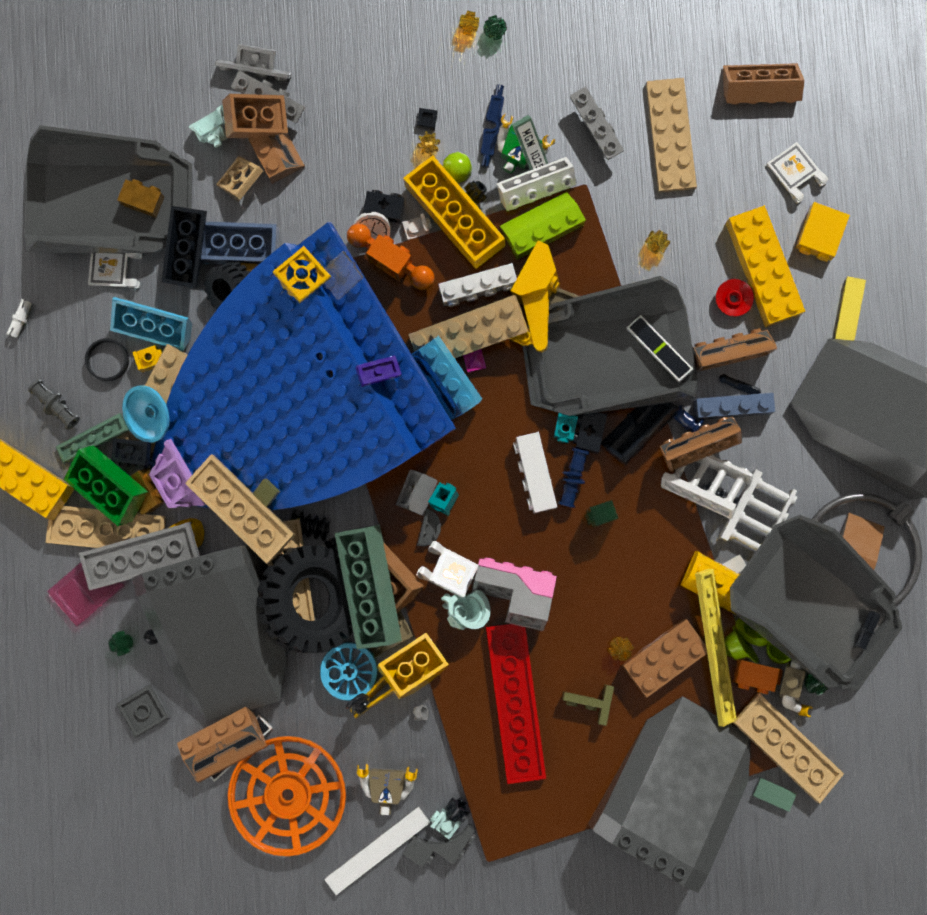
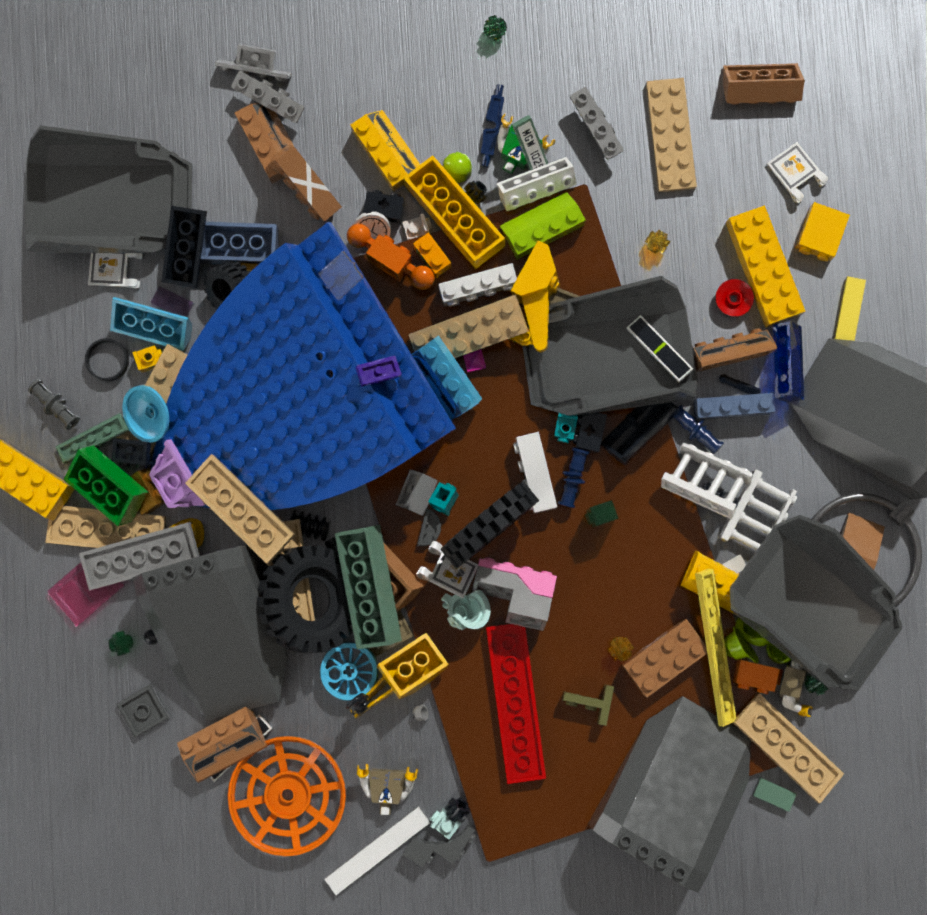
(19, 318): white pin -> none
(141, 198): pearl gold brick -> none
(172, 302): none -> clear purple plate
(211, 128): light aqua helmet -> none
(240, 165): tan piece -> none
(254, 115): medium nougat slope -> none
(266, 492): olive tile -> none
(301, 294): yellow piece -> none
(305, 182): none -> medium nougat brick
(385, 147): none -> yellow slope
(427, 119): black tile -> none
(429, 148): clear yellow gear -> none
(432, 255): none -> light orange brick
(469, 23): clear yellow gear -> none
(489, 524): none -> black tyre
(701, 443): medium nougat slope -> none
(788, 362): none -> clear blue brick
(867, 630): black axle -> none

